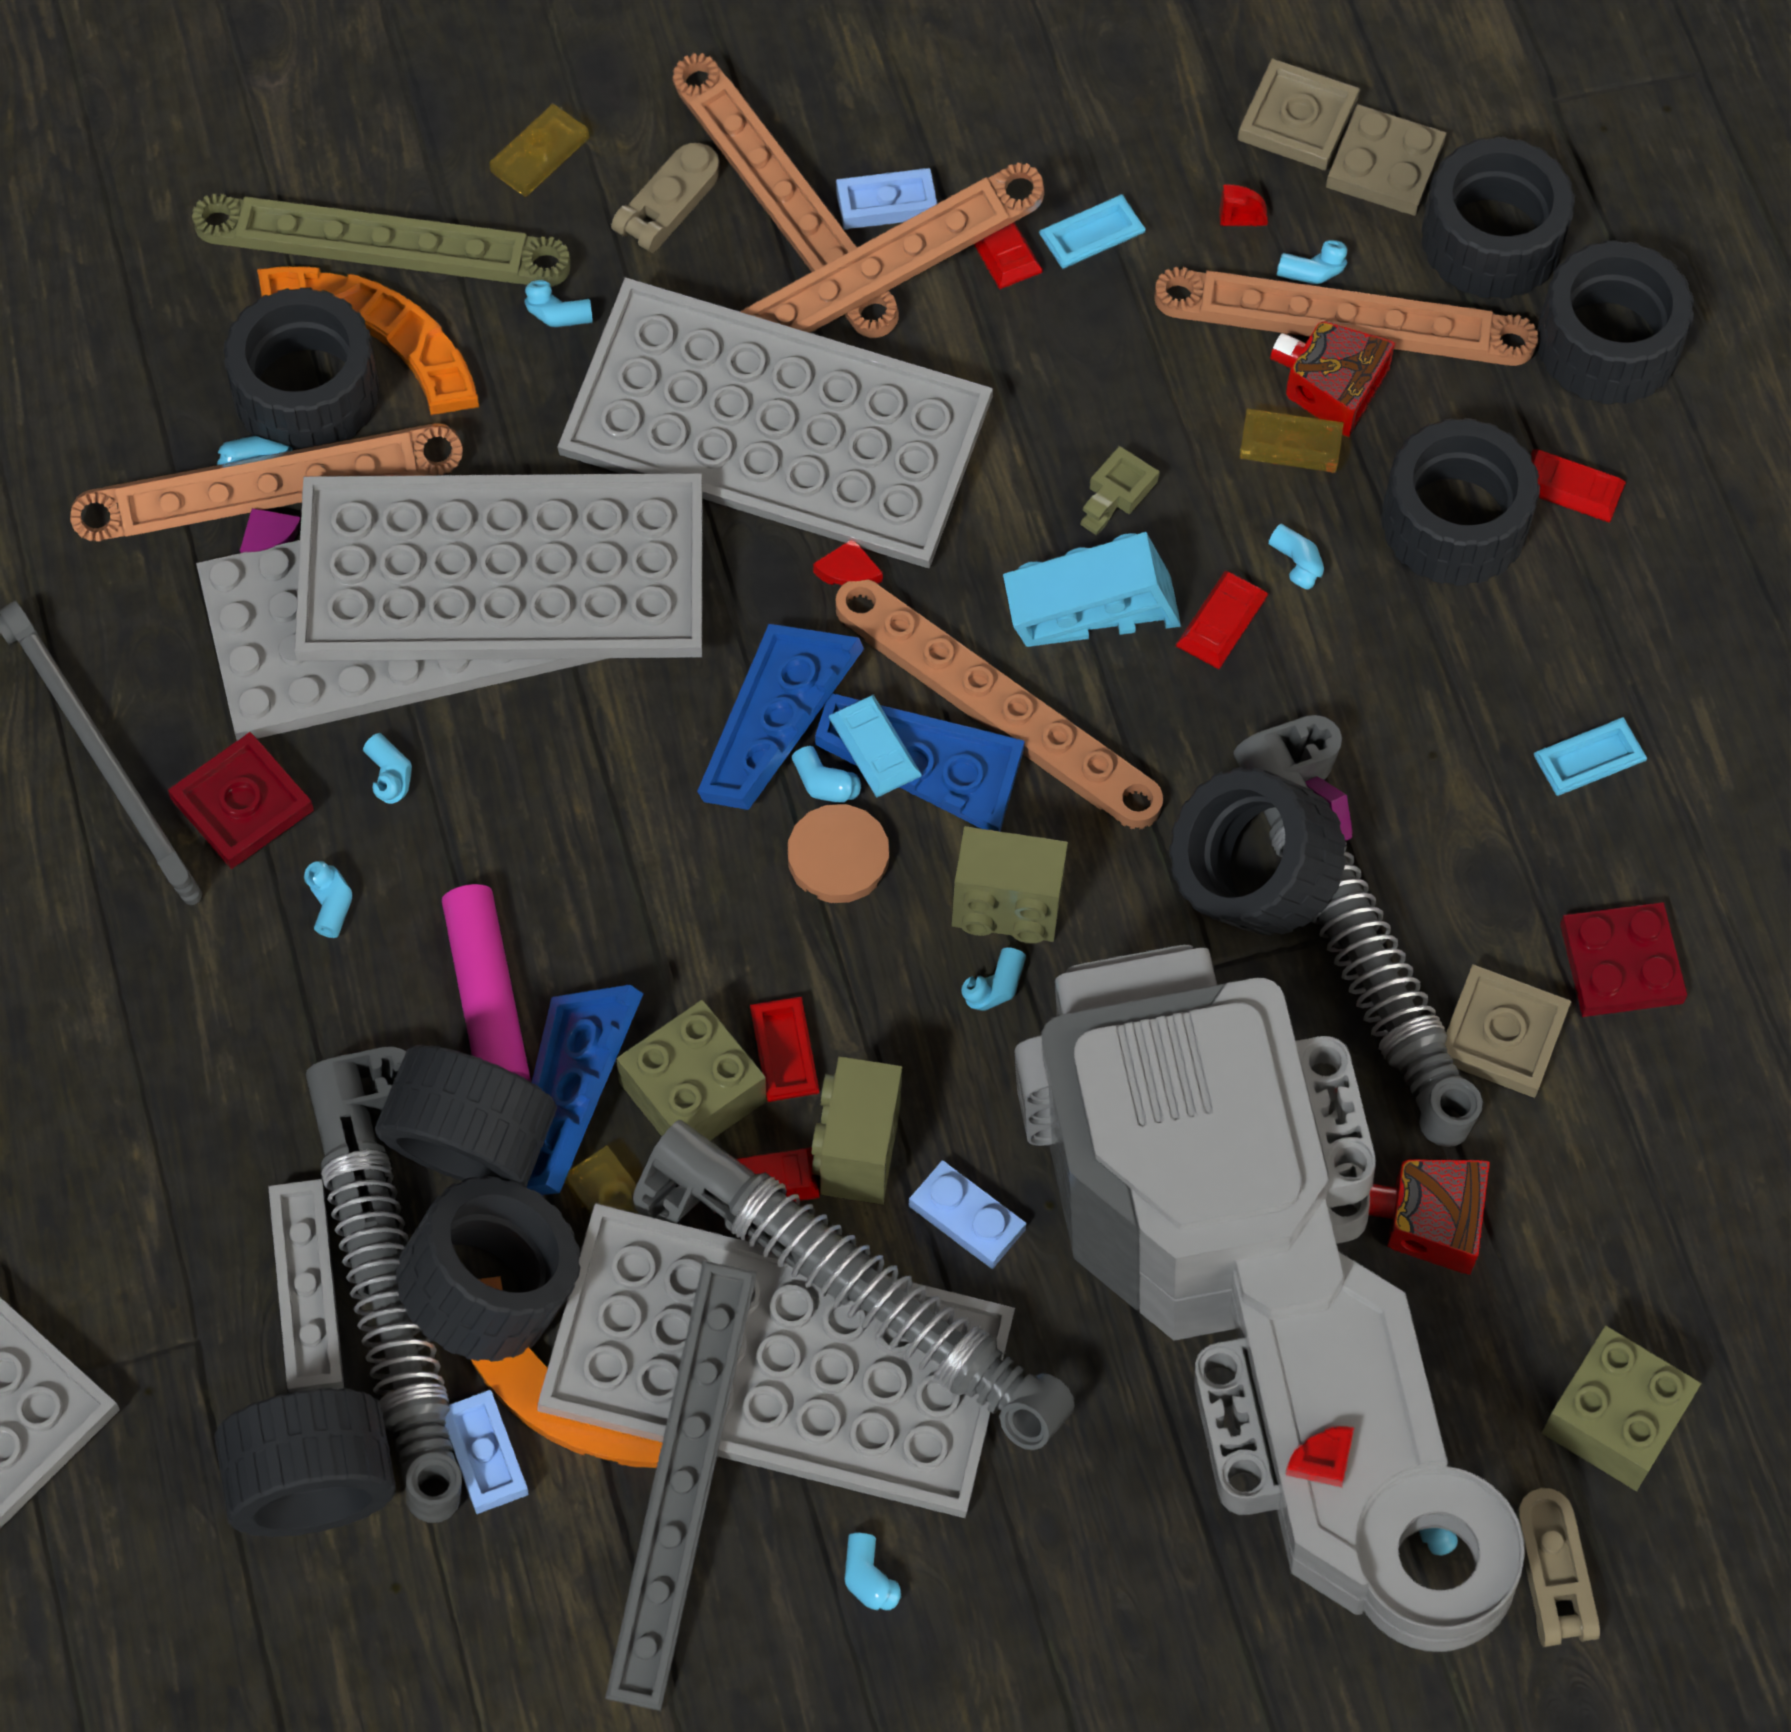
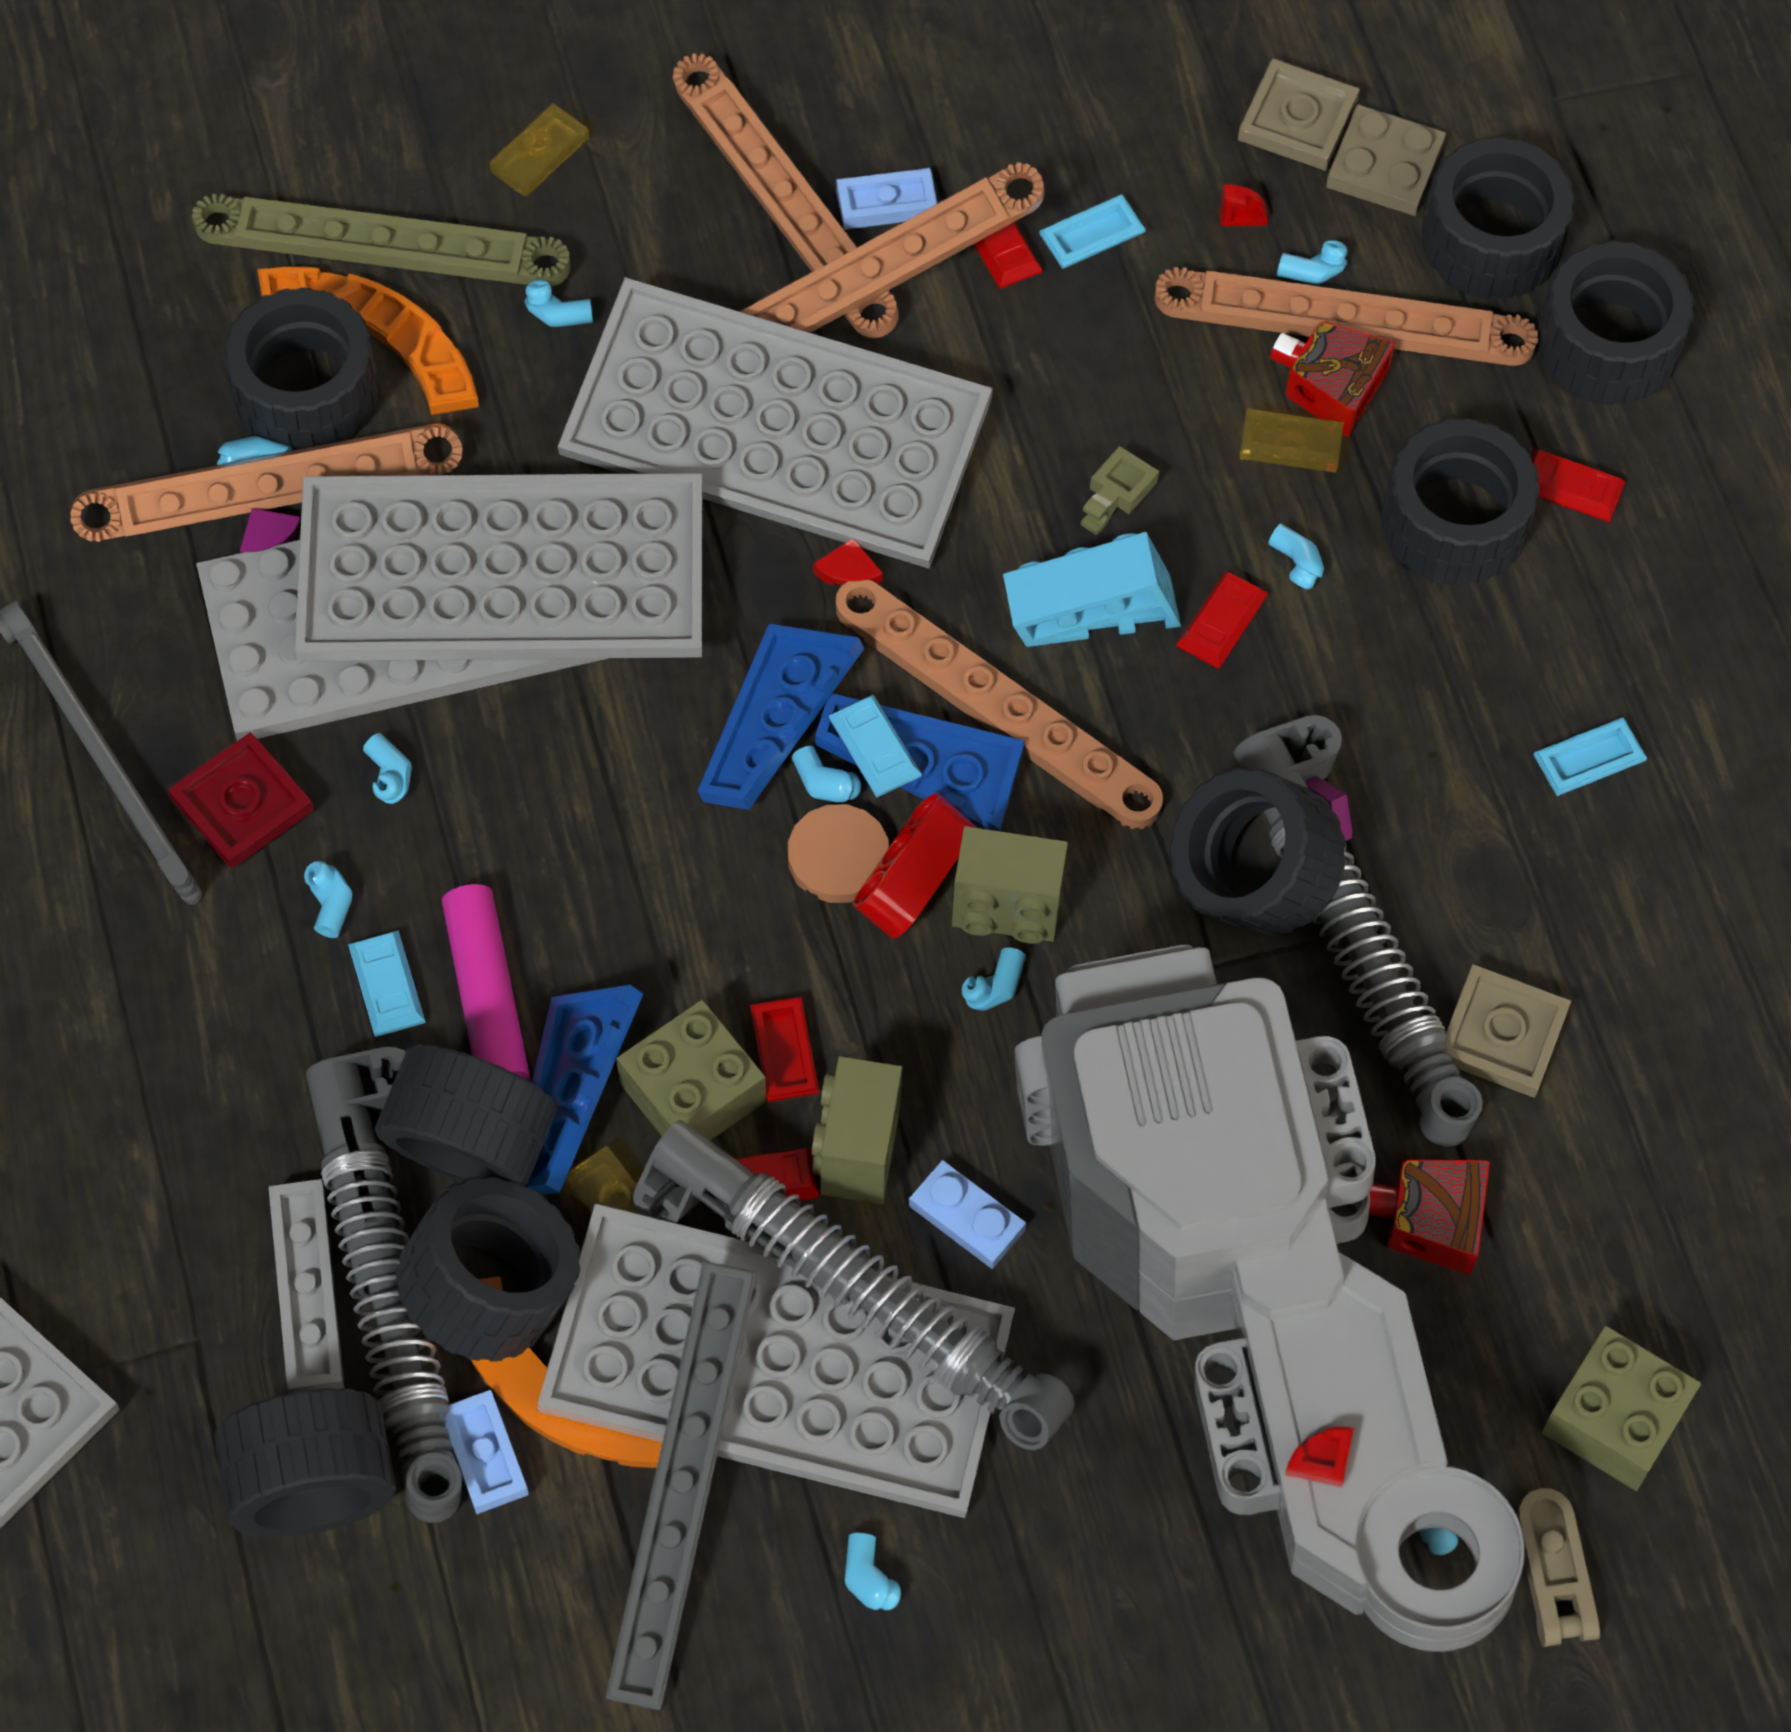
(386, 983): none -> medium azure tile
(669, 196): dark tan plate -> none
(913, 866): none -> red beam
(1623, 959): dark red plate -> none

